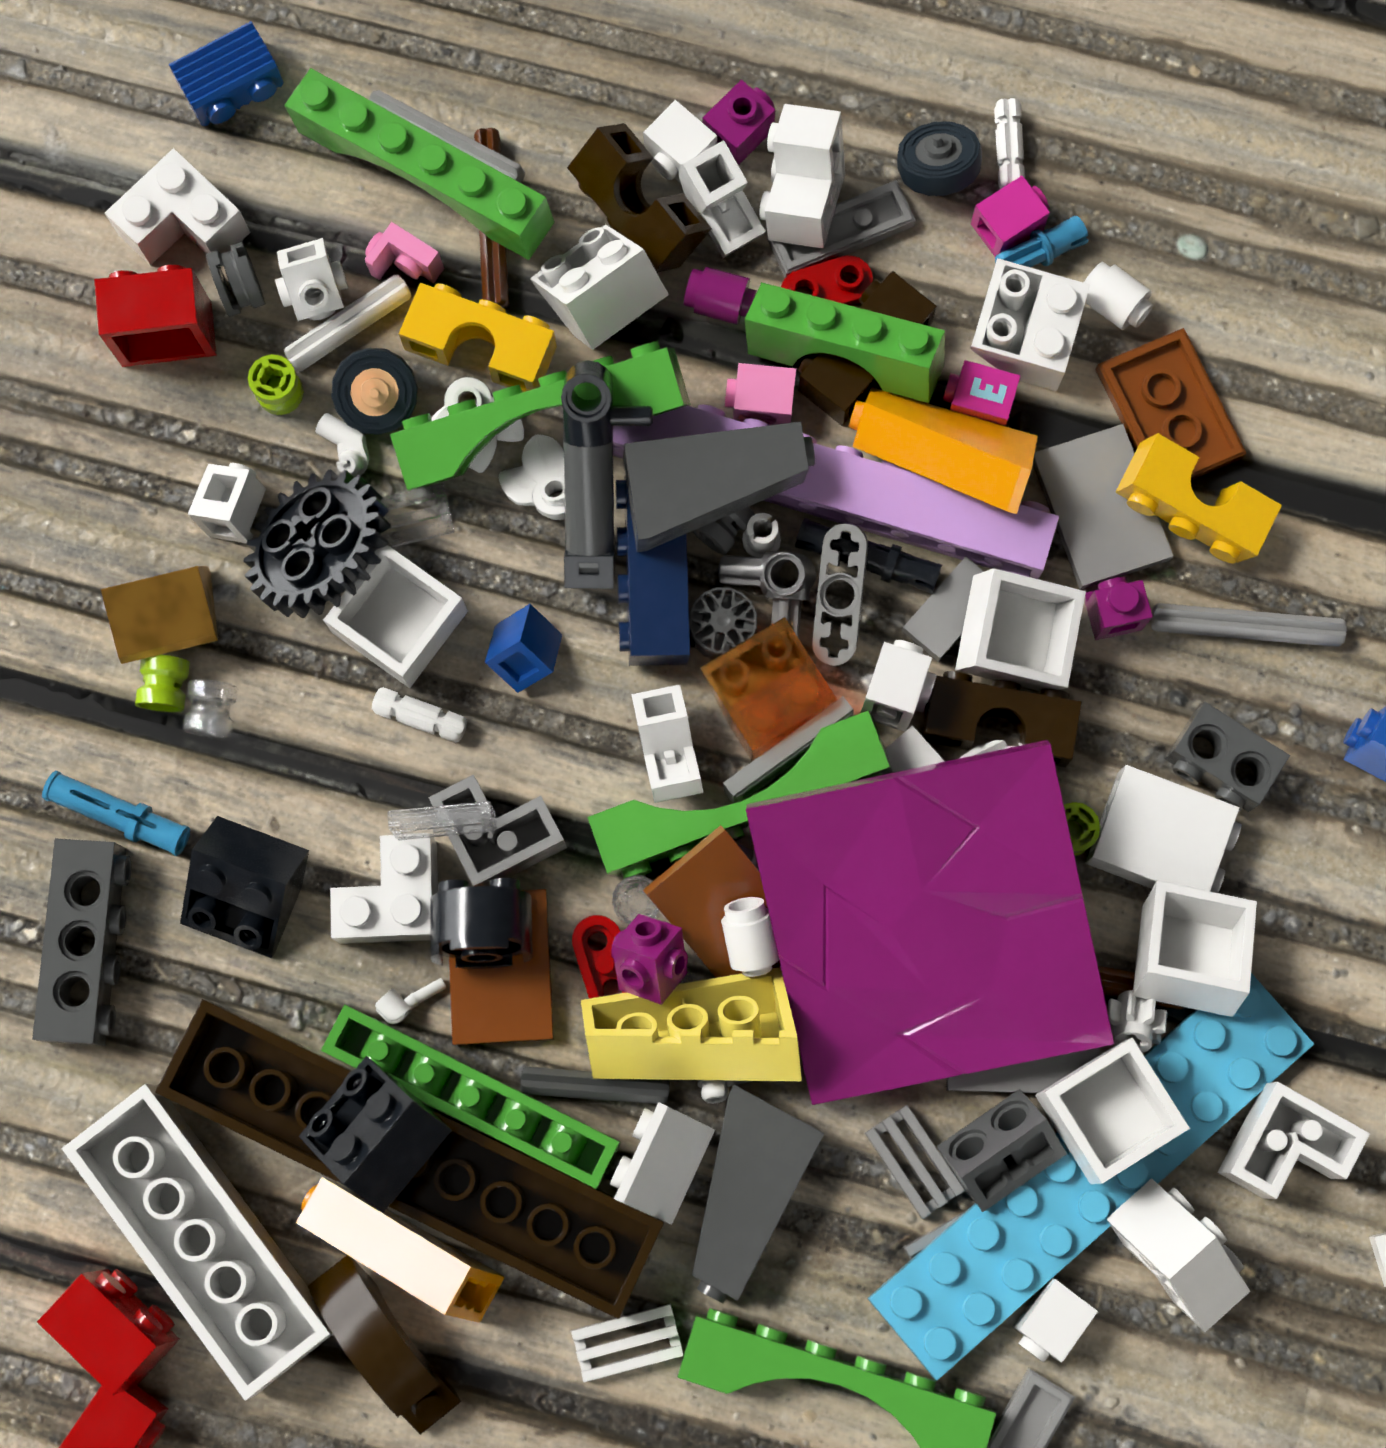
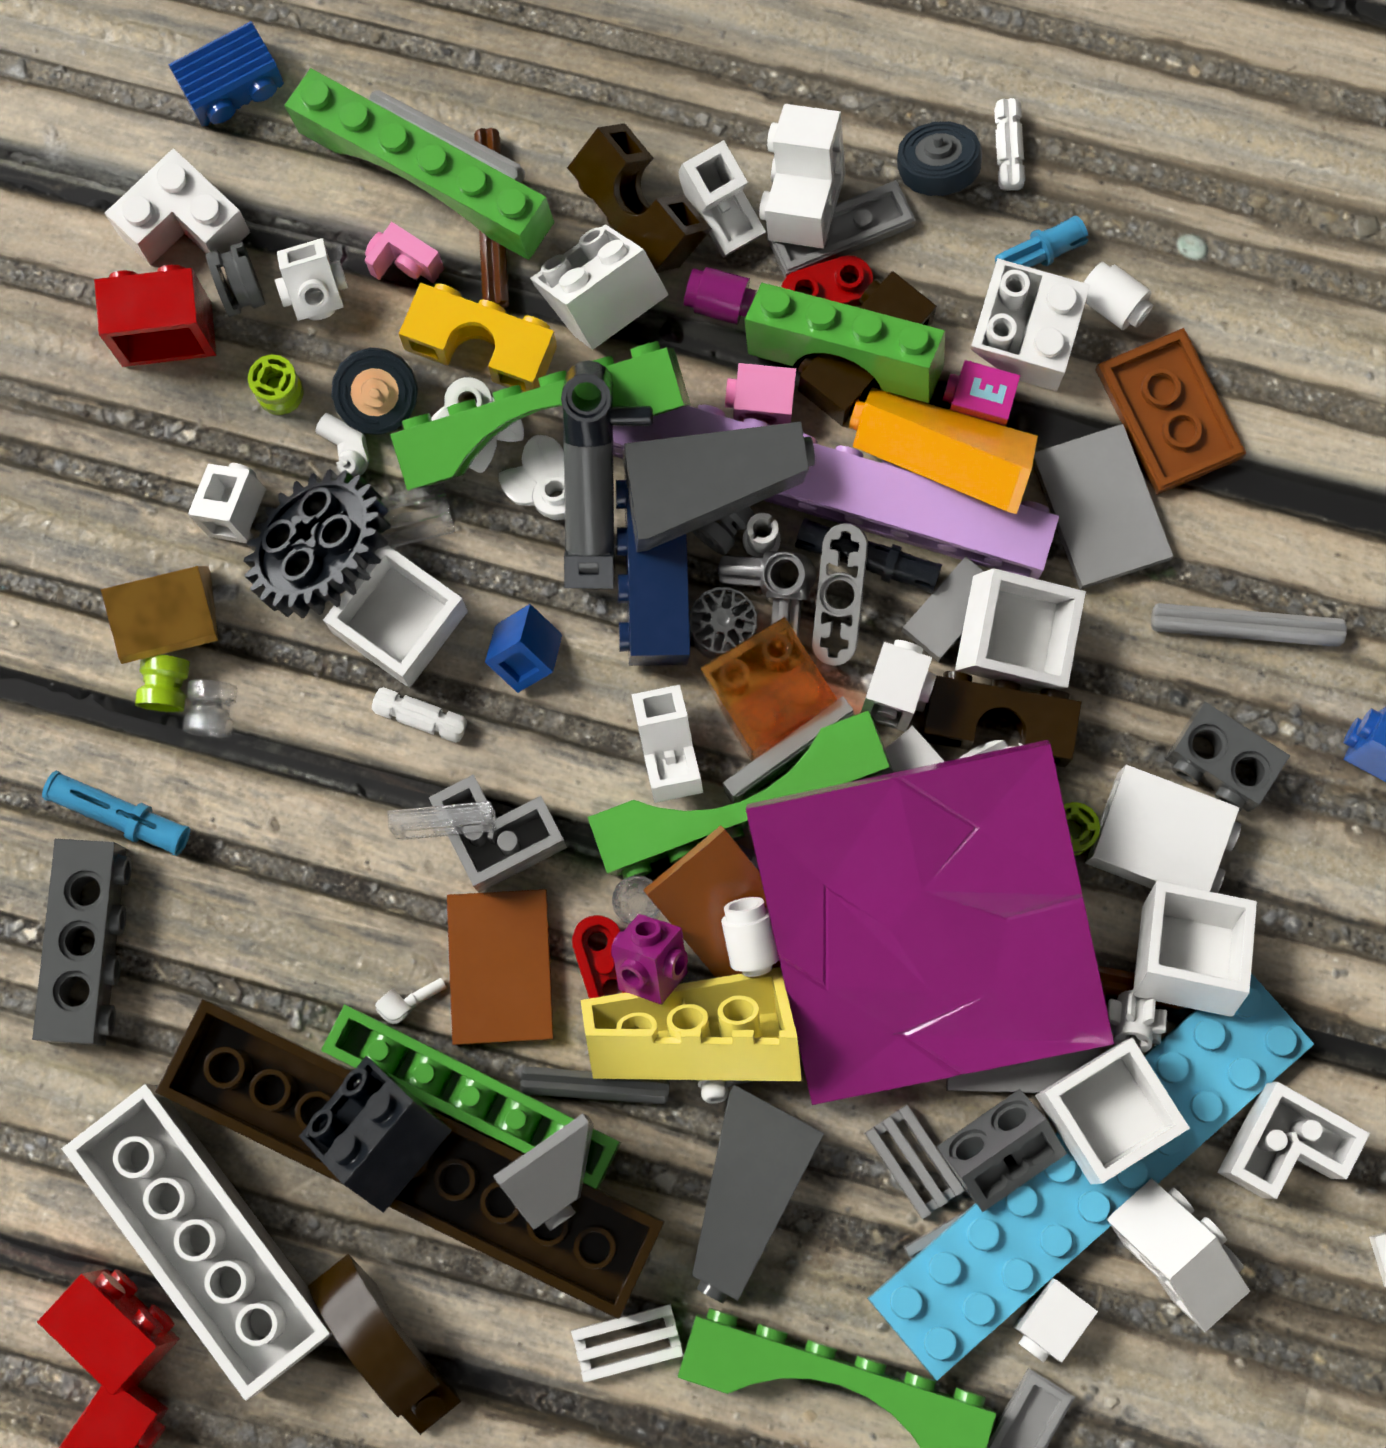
(243, 885): black slope -> none
(347, 323): white axle -> none
(396, 908): white brick -> none
(400, 1251): slope -> none
(481, 923): black brick -> none
(550, 1175): none -> light grey slope
(663, 1162): white slope -> none
(676, 139): white brick -> none
(741, 119): magenta brick -> none
(1010, 215): dark pink brick -> none
(1117, 608): magenta brick -> none
(1161, 486): yellow arch -> none

